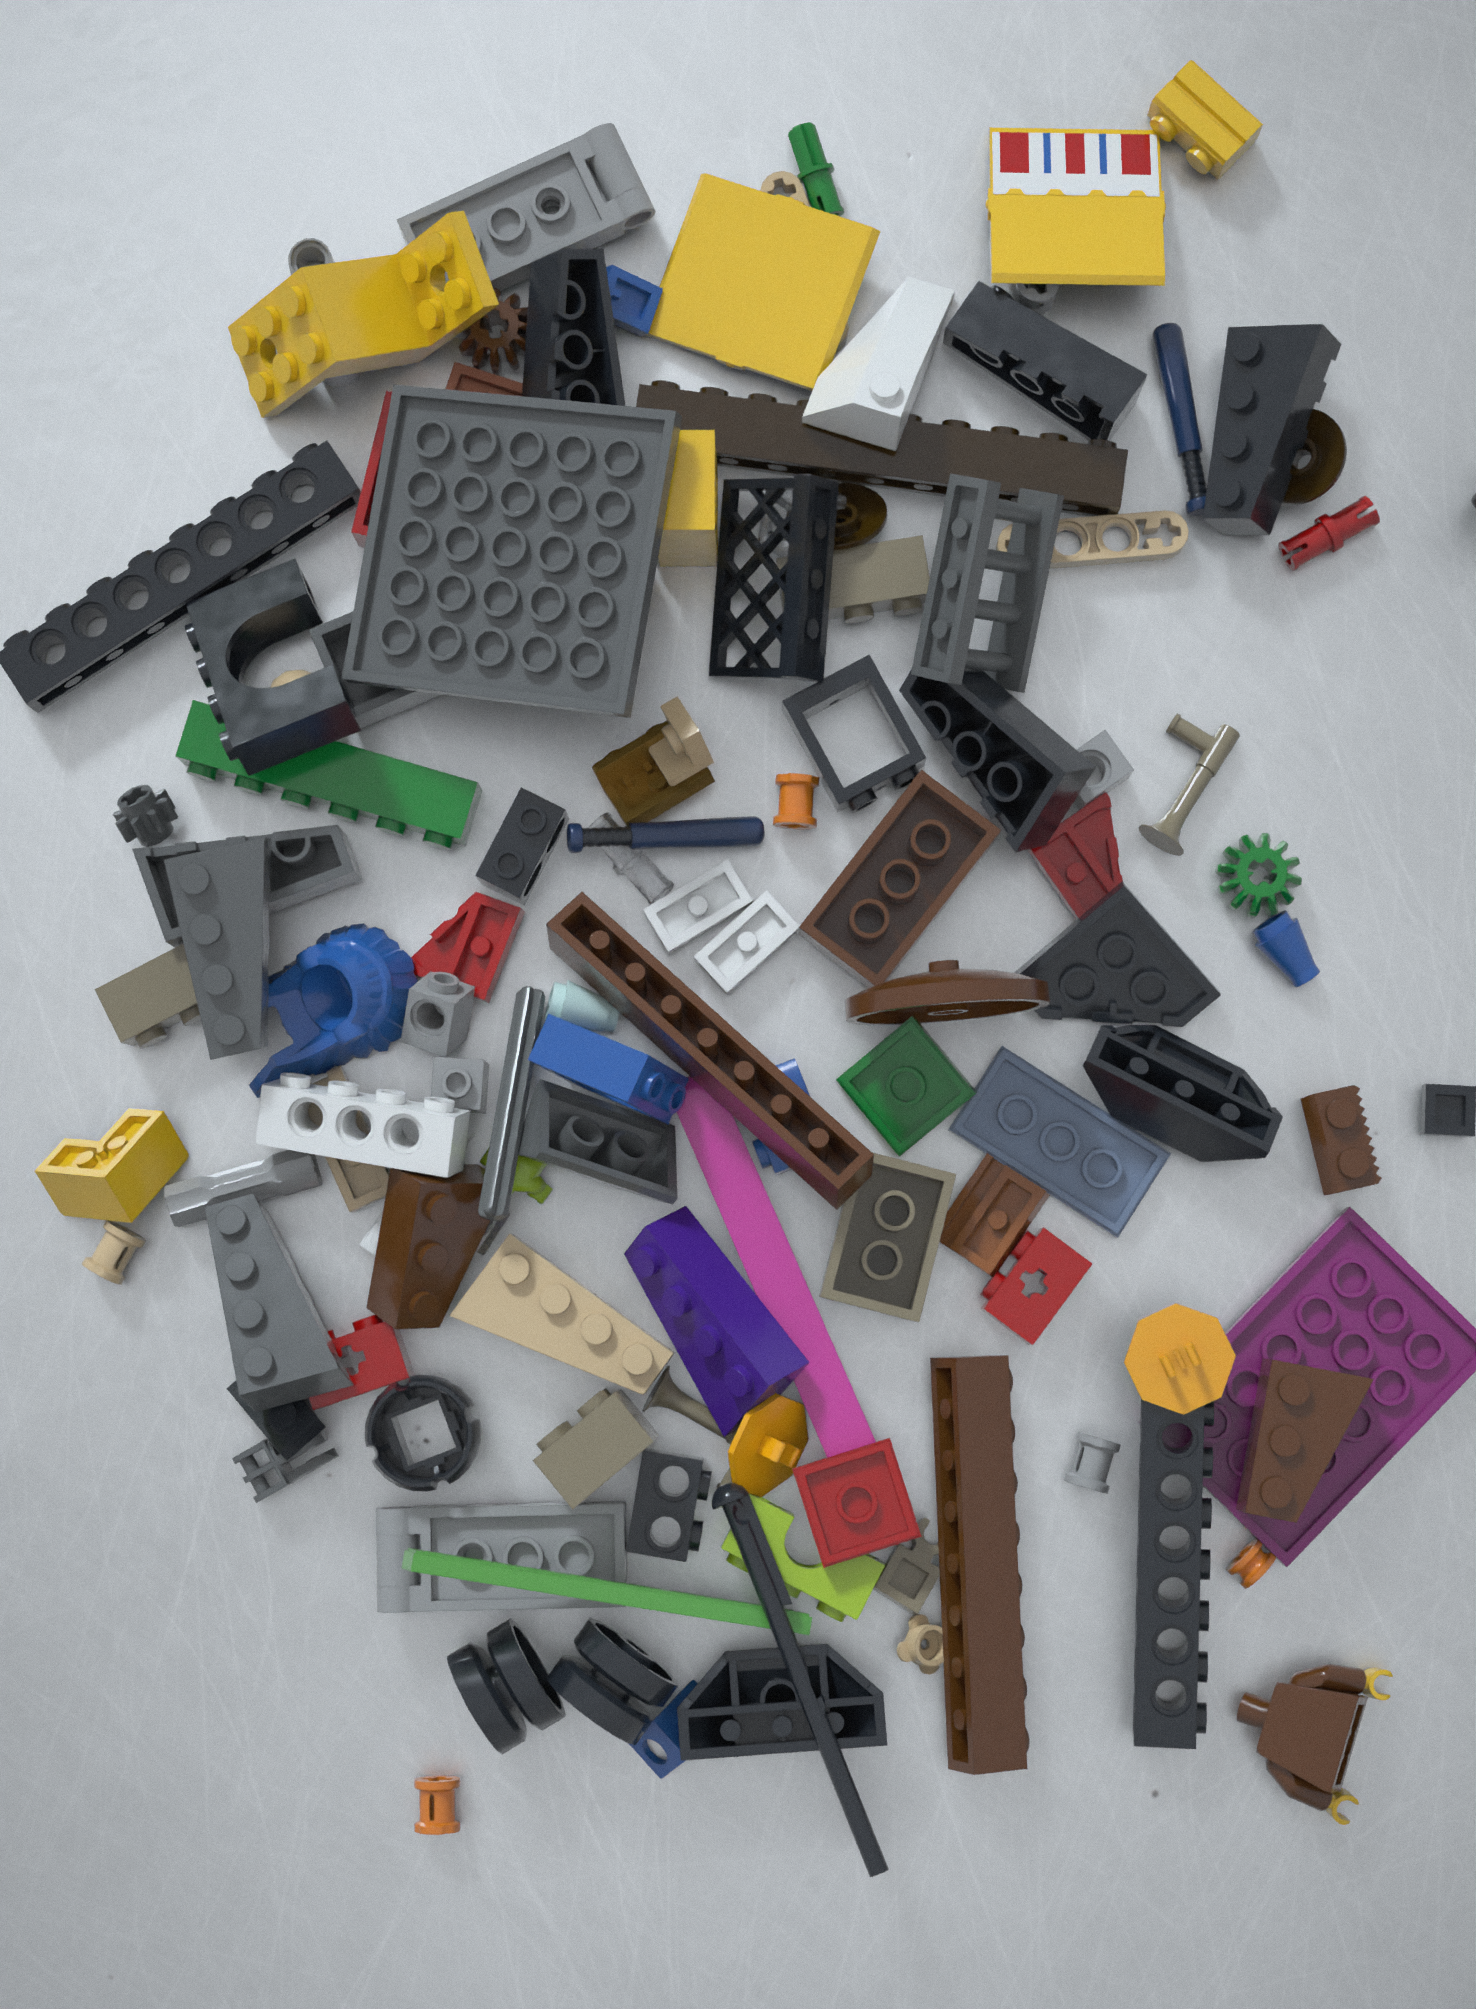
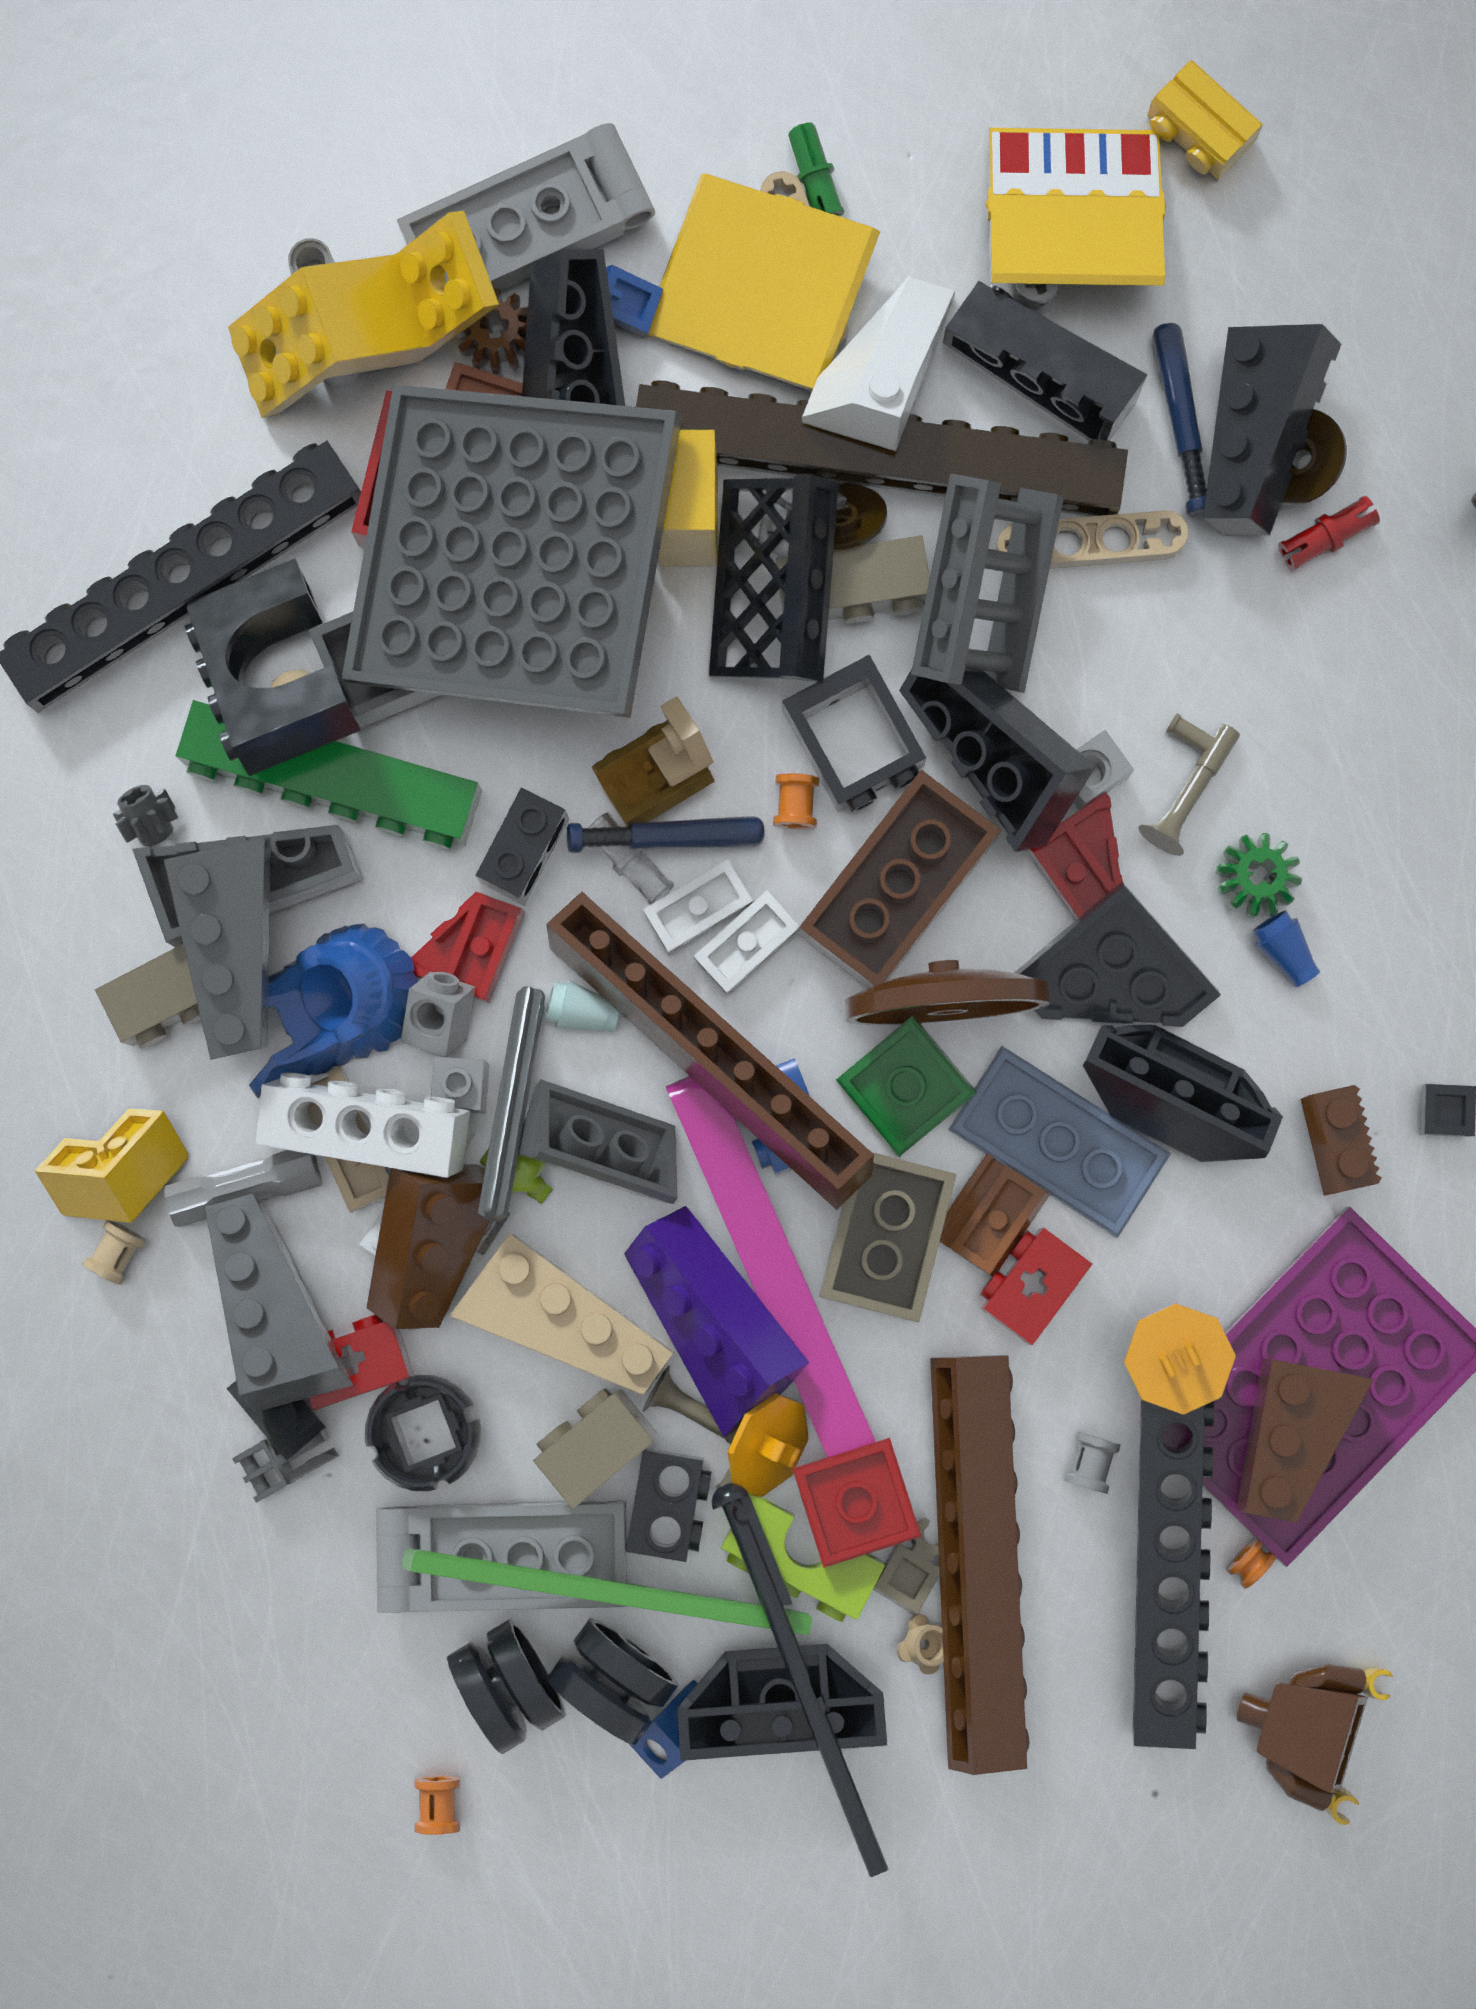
(609, 1069): blue window -> none

